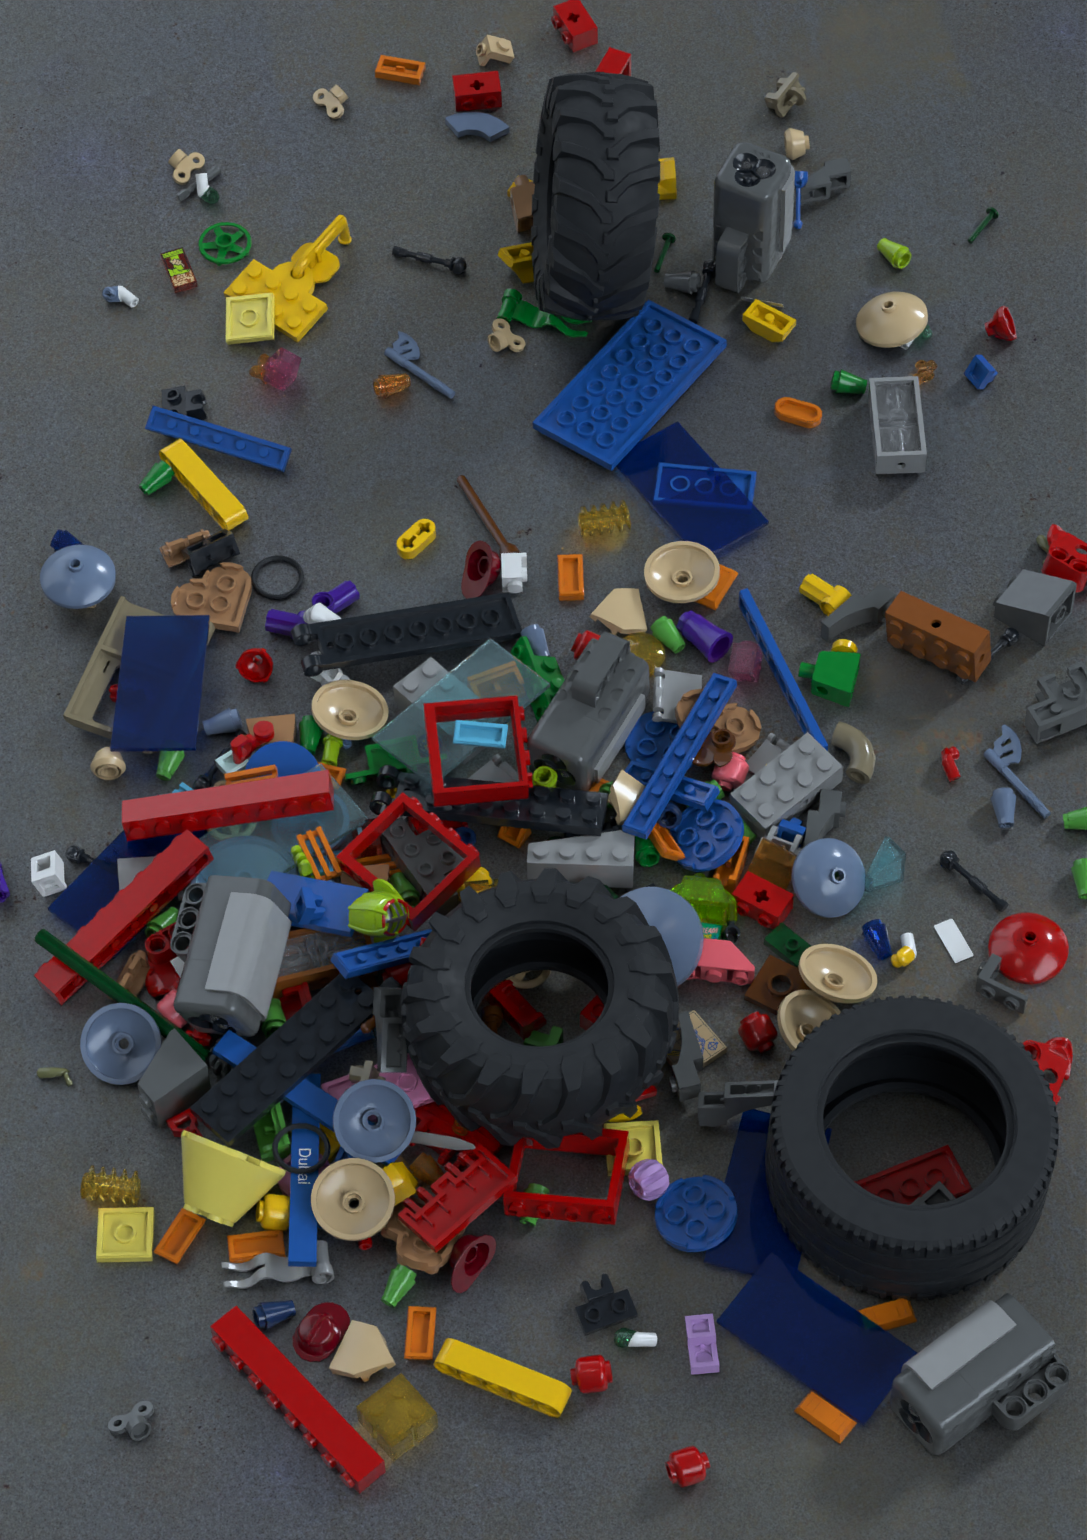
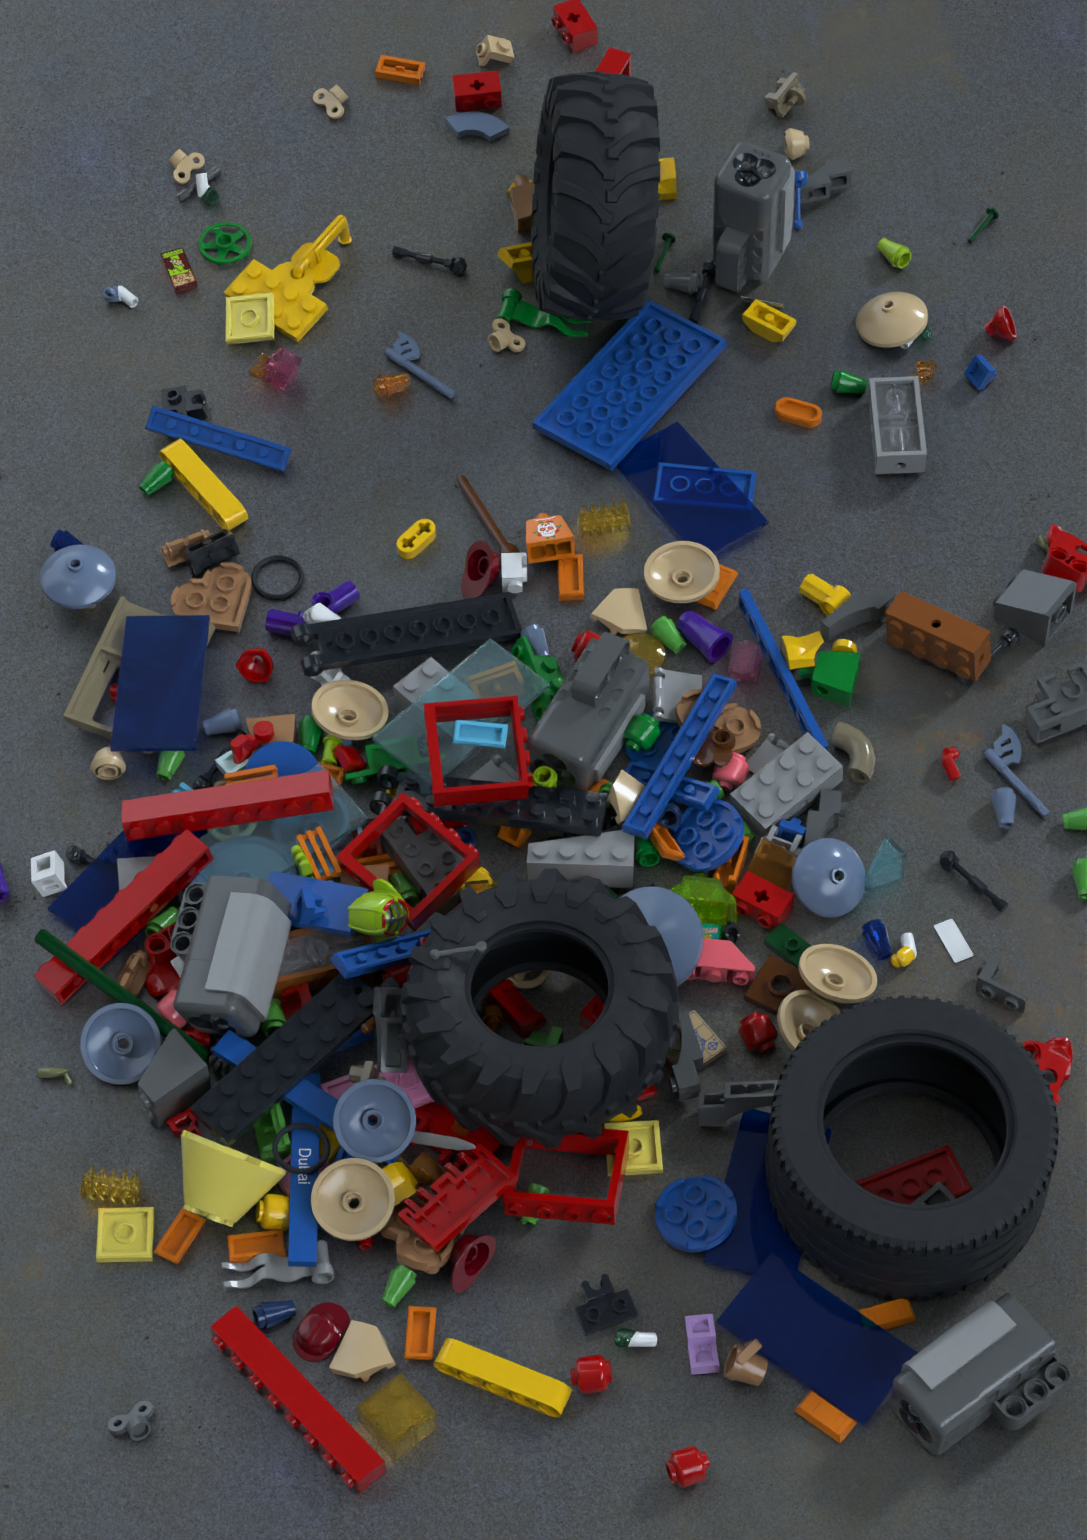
(349, 758): none -> red tile
(480, 947): none -> dark grey hinge
(548, 539): none -> orange torso
(641, 732): none -> green head
(648, 1179): lavender piece -> none
(745, 1364): none -> medium nougat piece
(800, 651): none -> yellow slope
(1025, 959): red dish -> none

